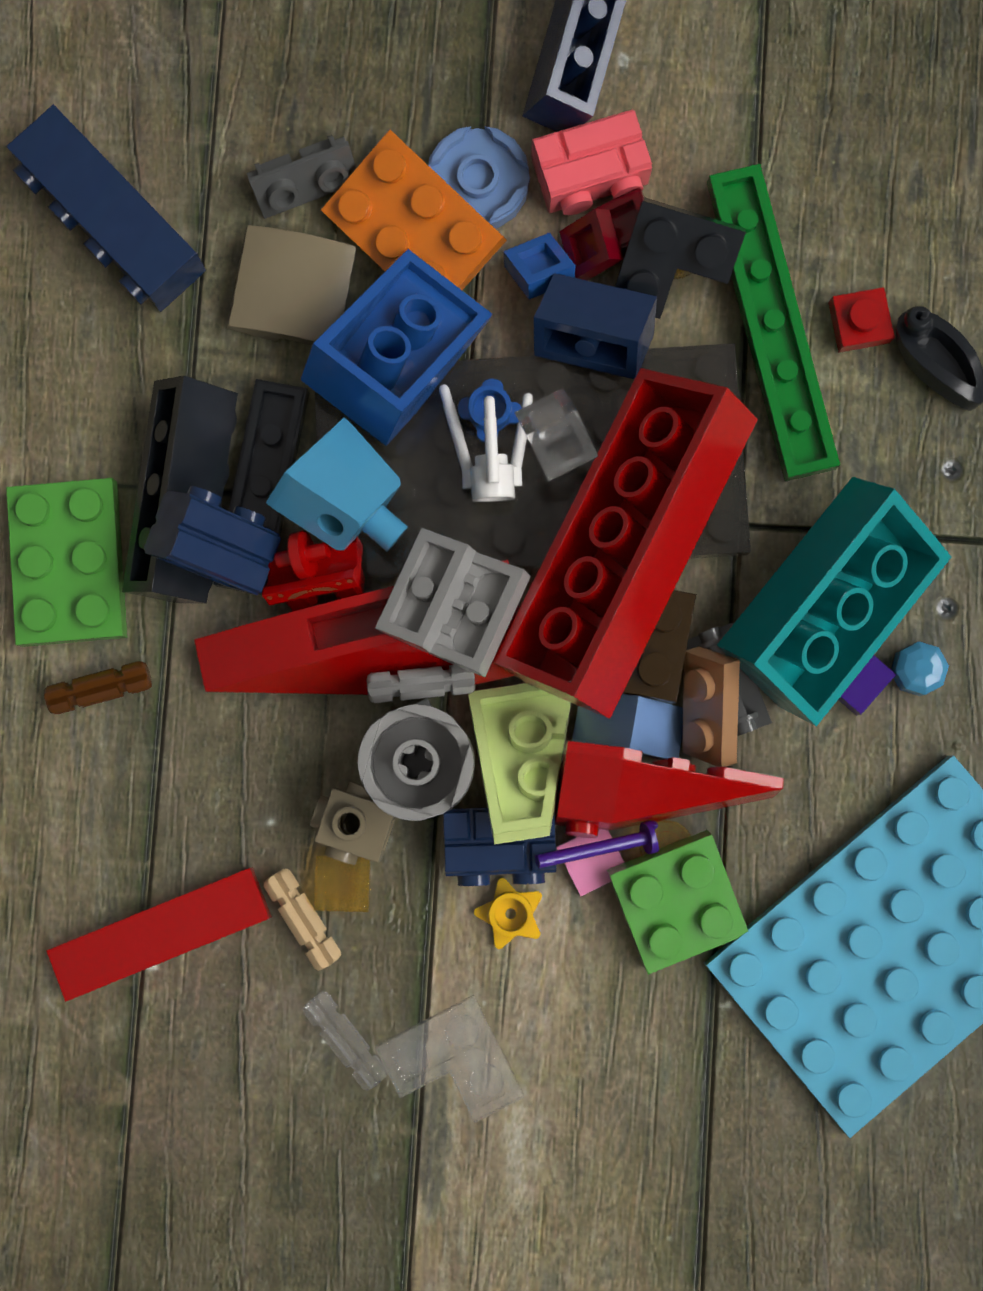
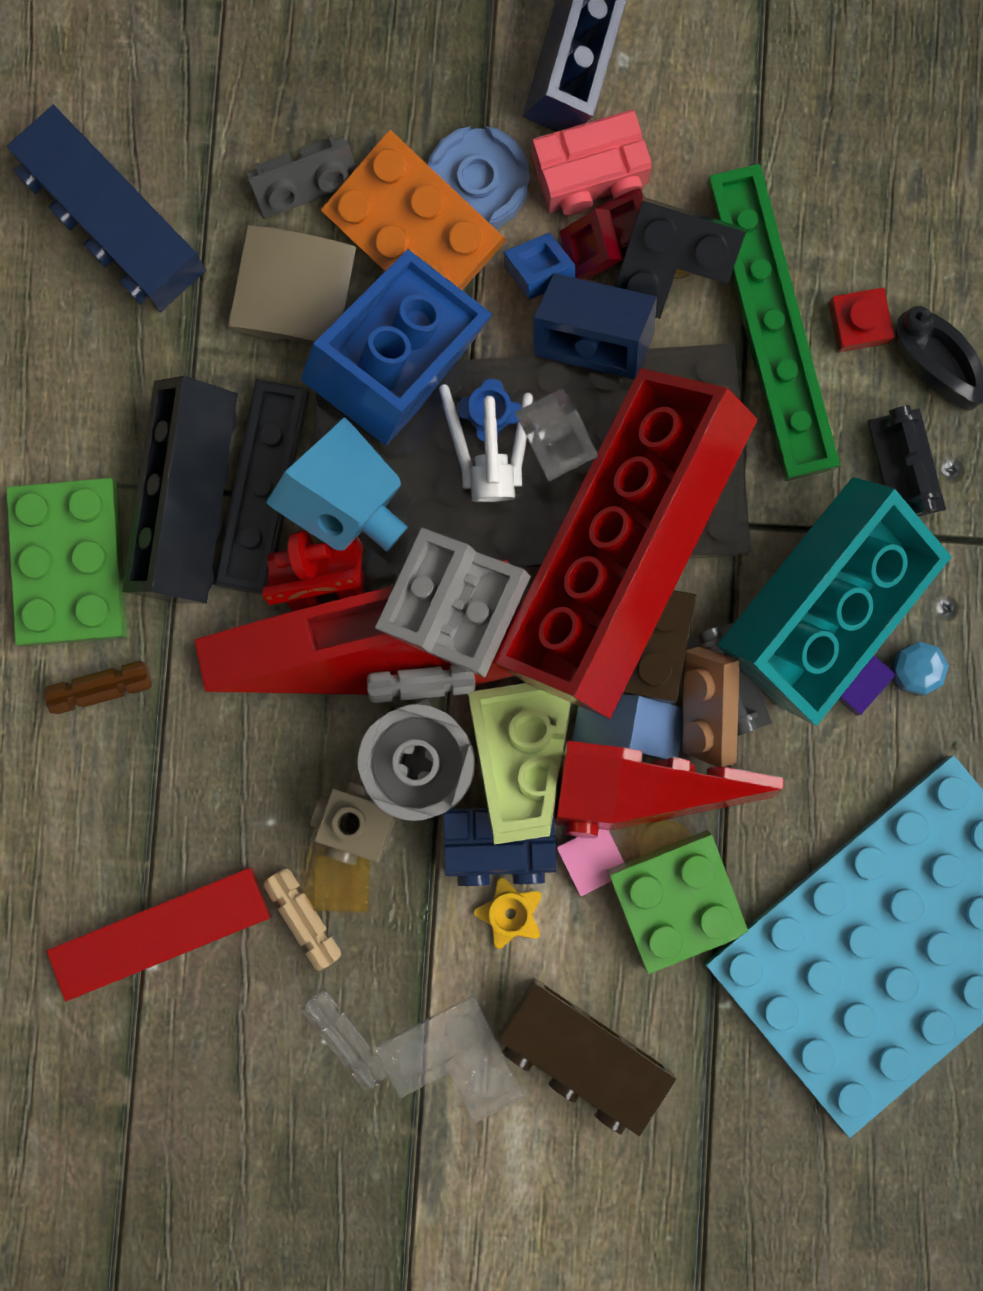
(213, 541): dark blue brick -> none
(585, 1059): none -> dark brown brick
(645, 838): dark purple piece -> none
(907, 459): none -> black hinge

